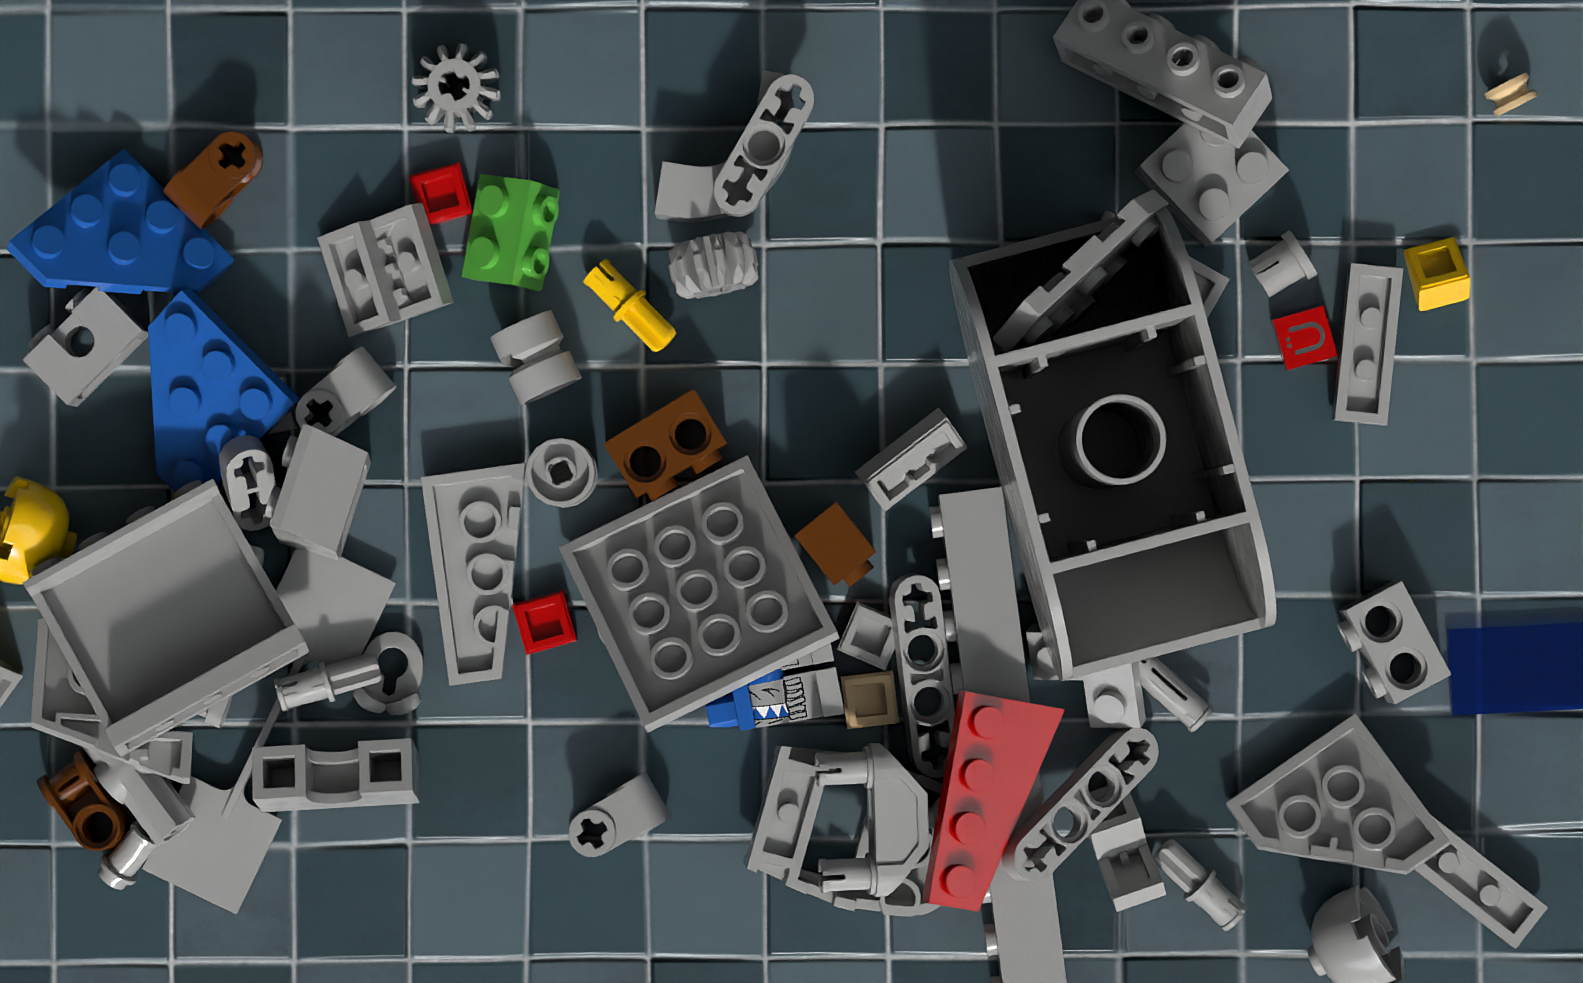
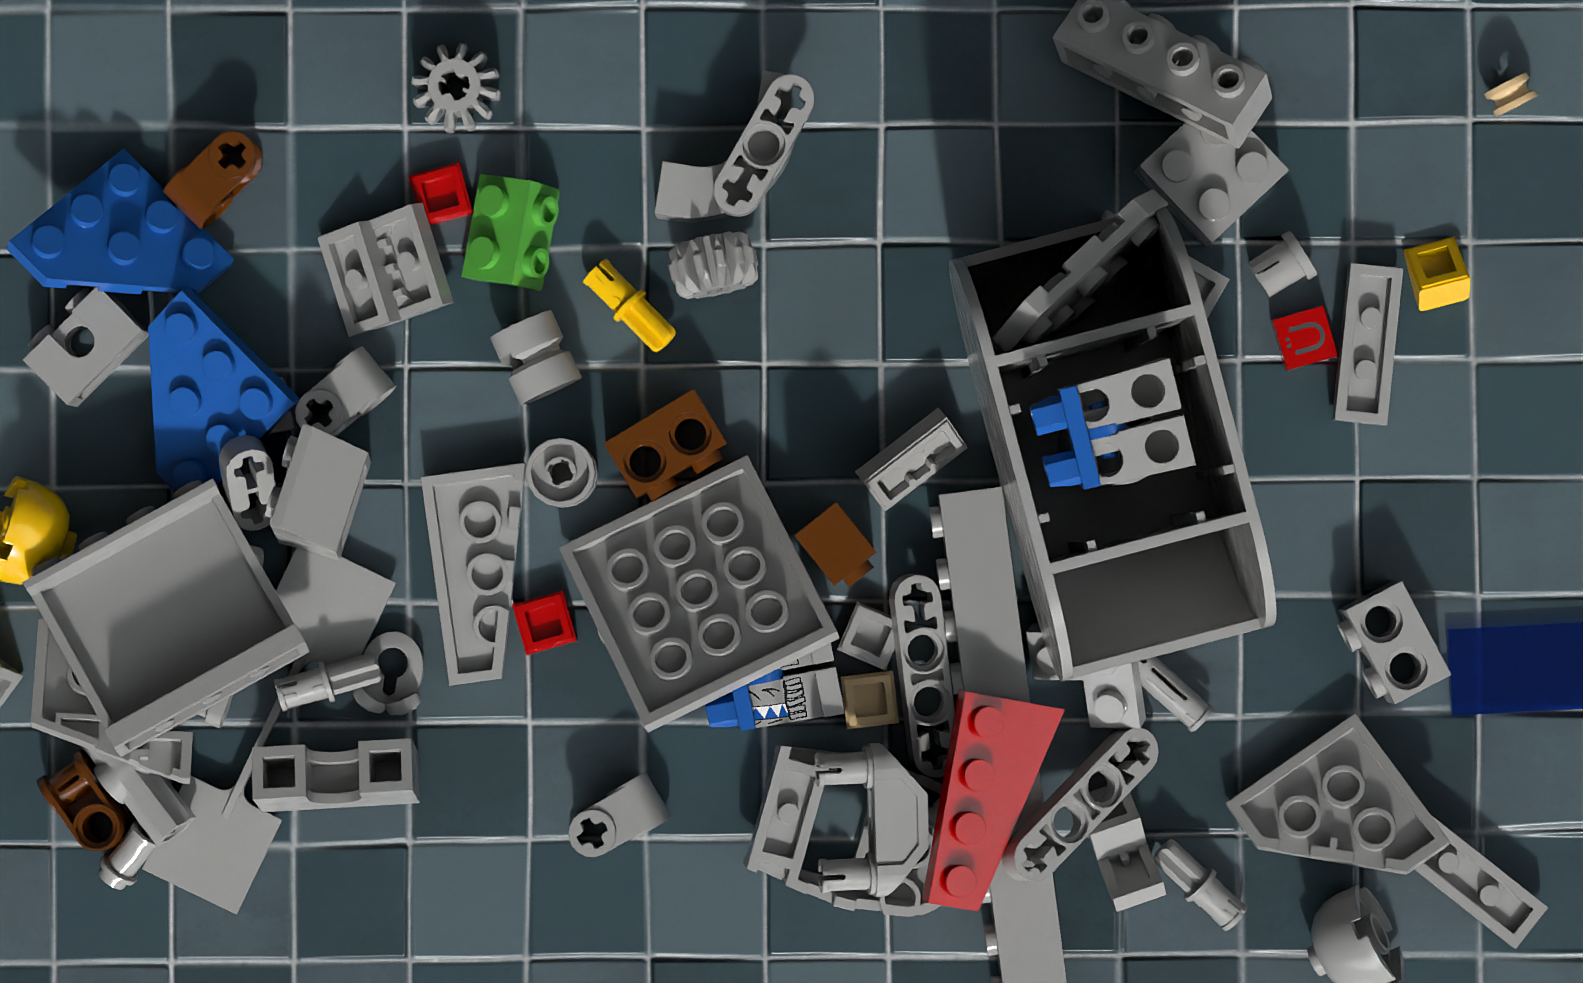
(1097, 428): none -> light grey hips

